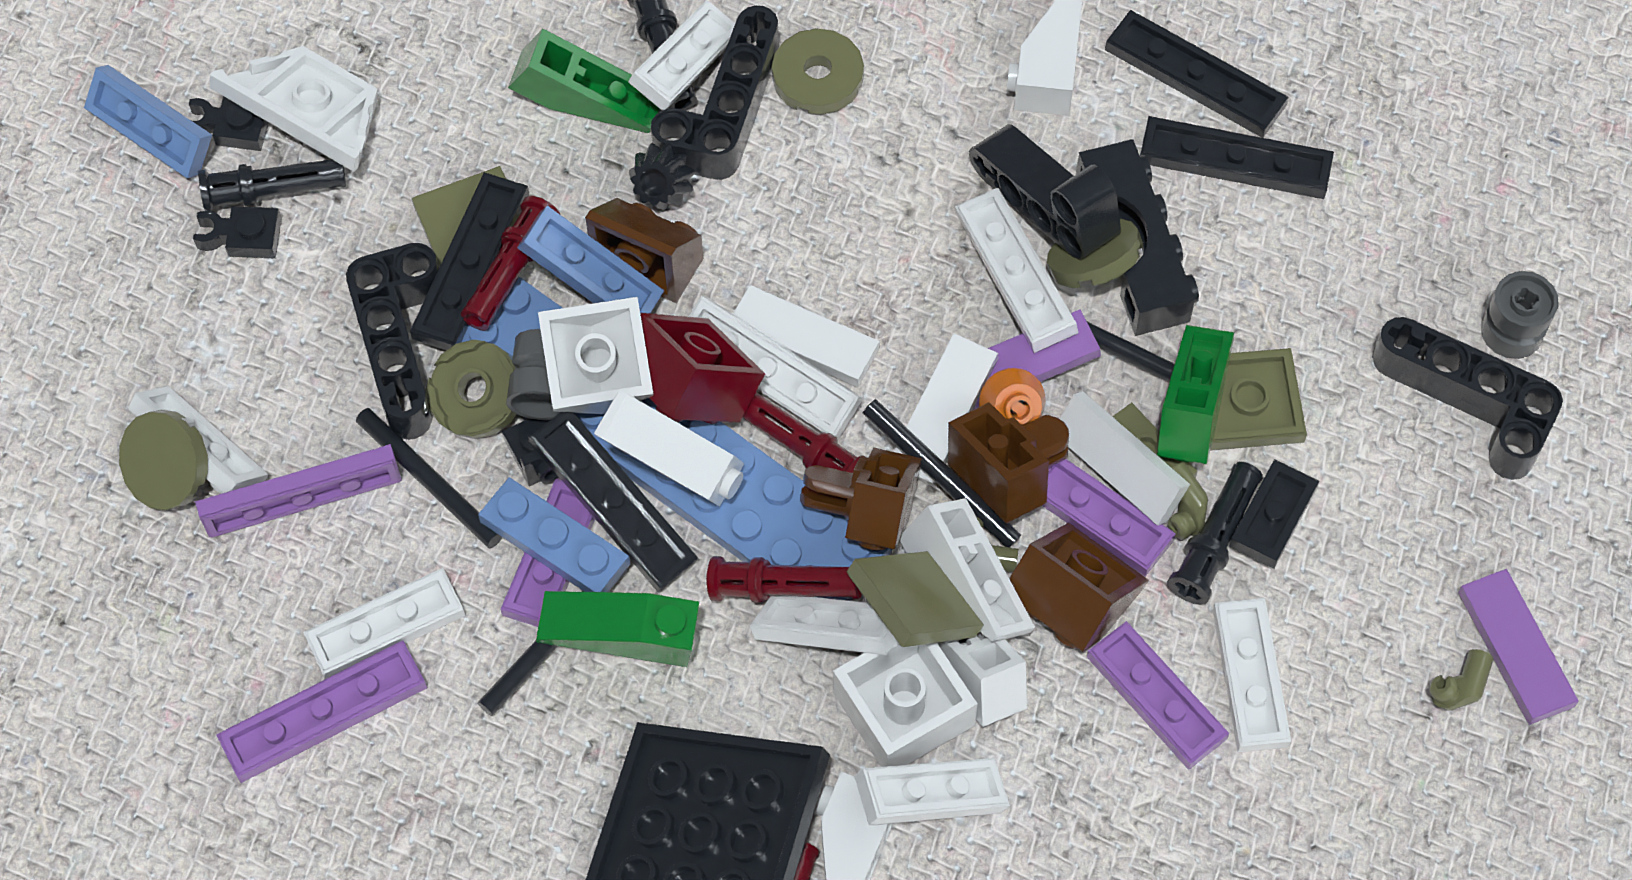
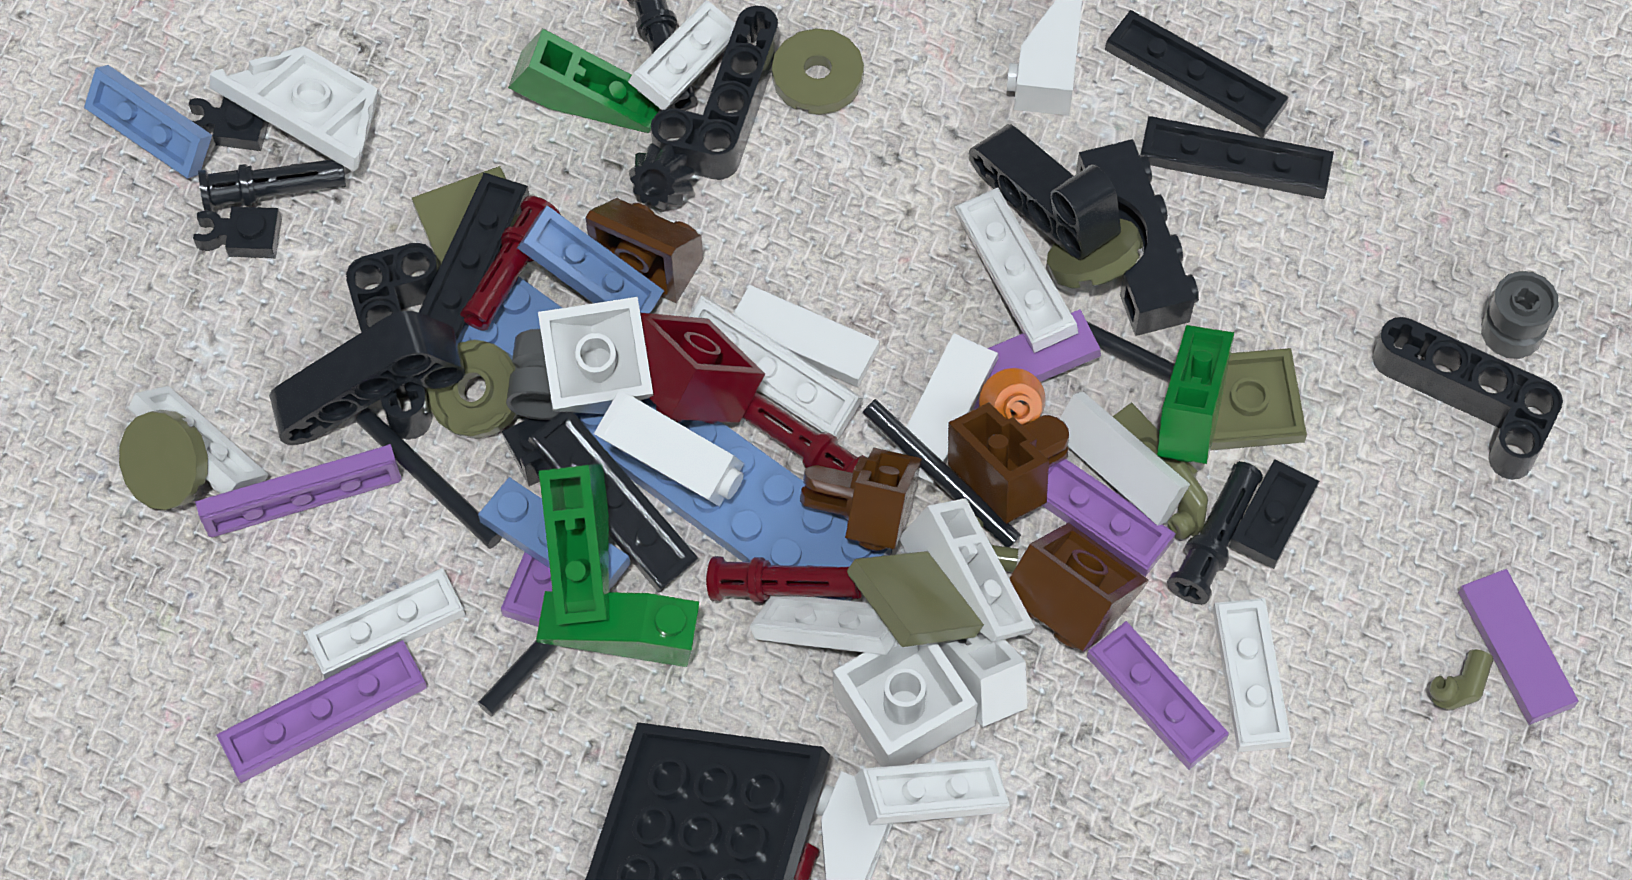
(363, 371): none -> black beam
(577, 541): none -> green slope

